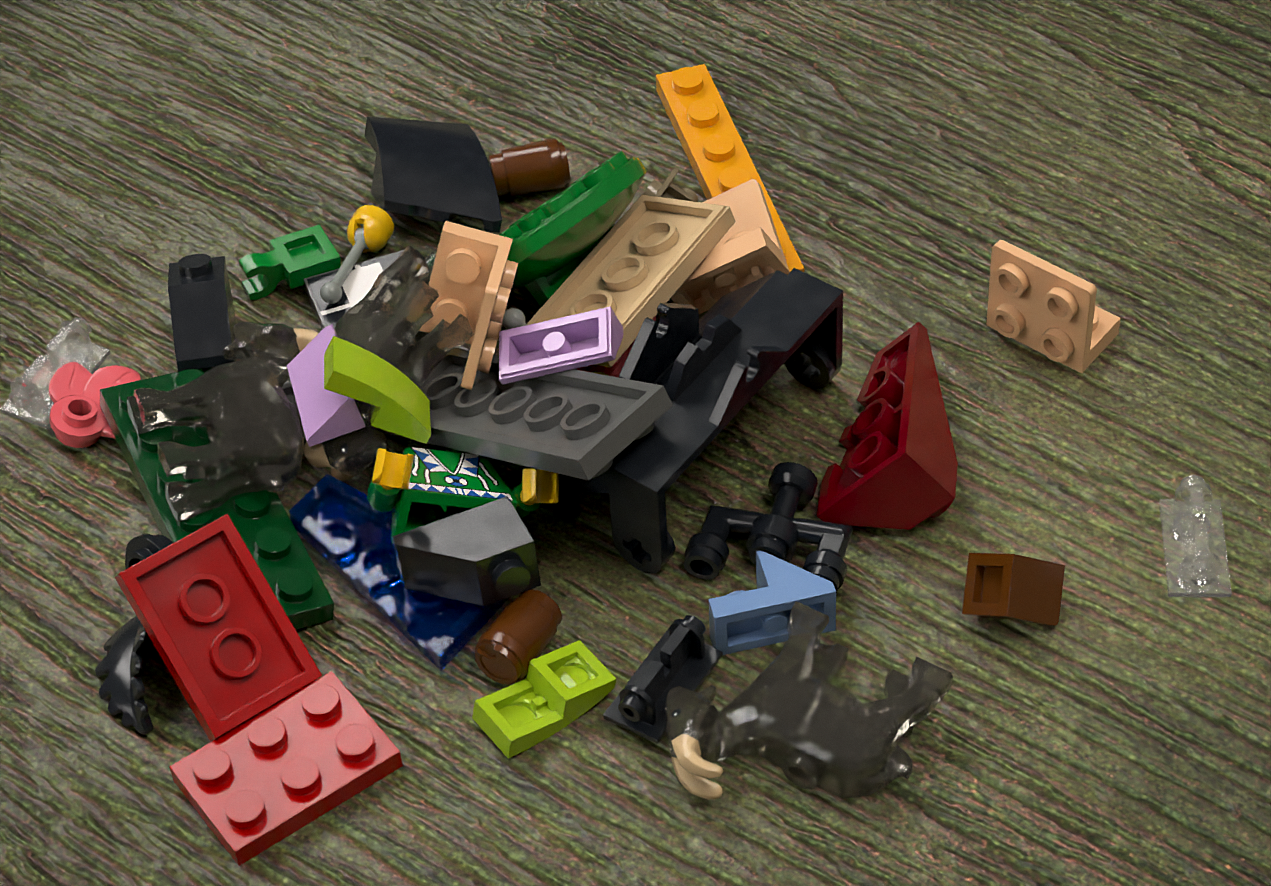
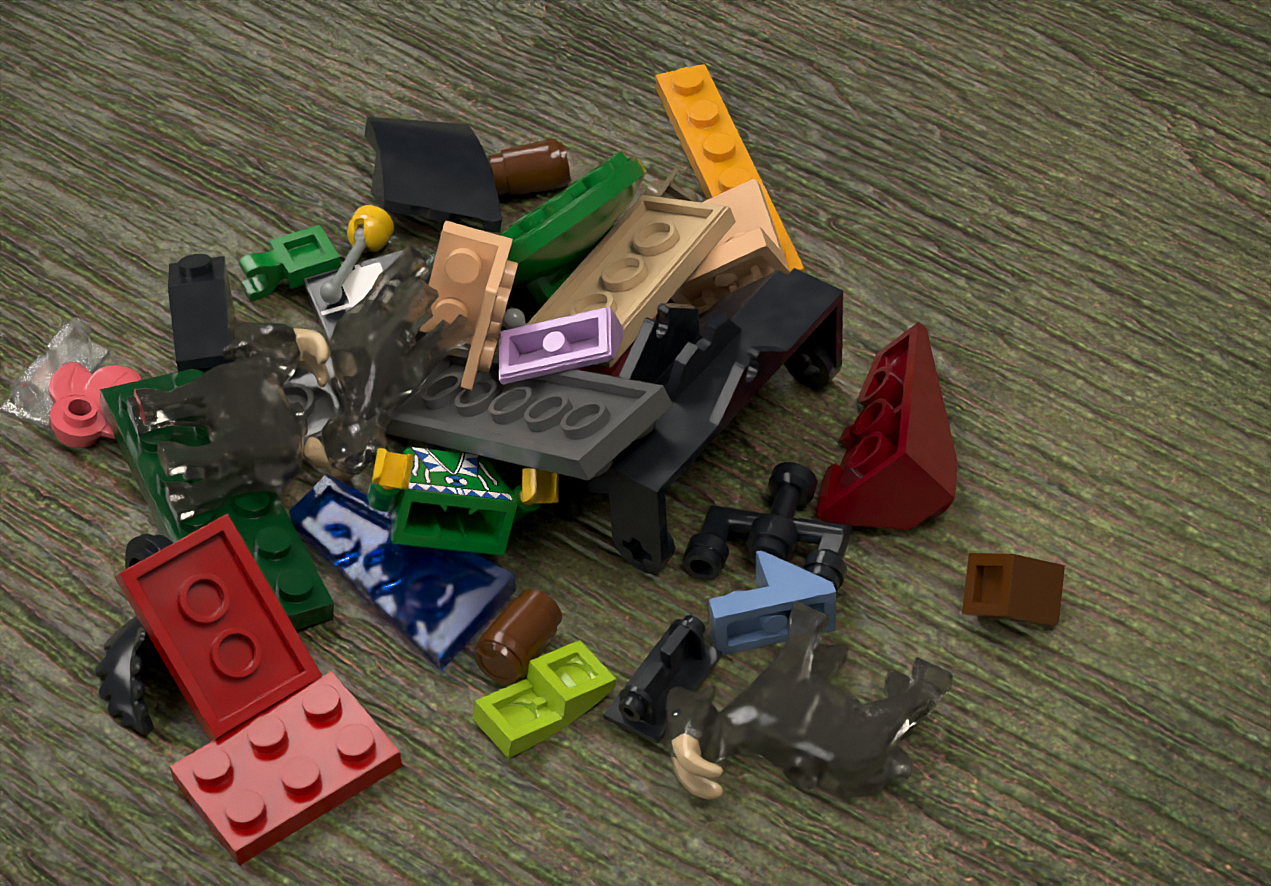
(321, 411): lavender slope -> none
(394, 399): lime slope -> none
(470, 555): black slope -> none
(1047, 308): light nougat bracket -> none
(1194, 542): clear hinge -> none

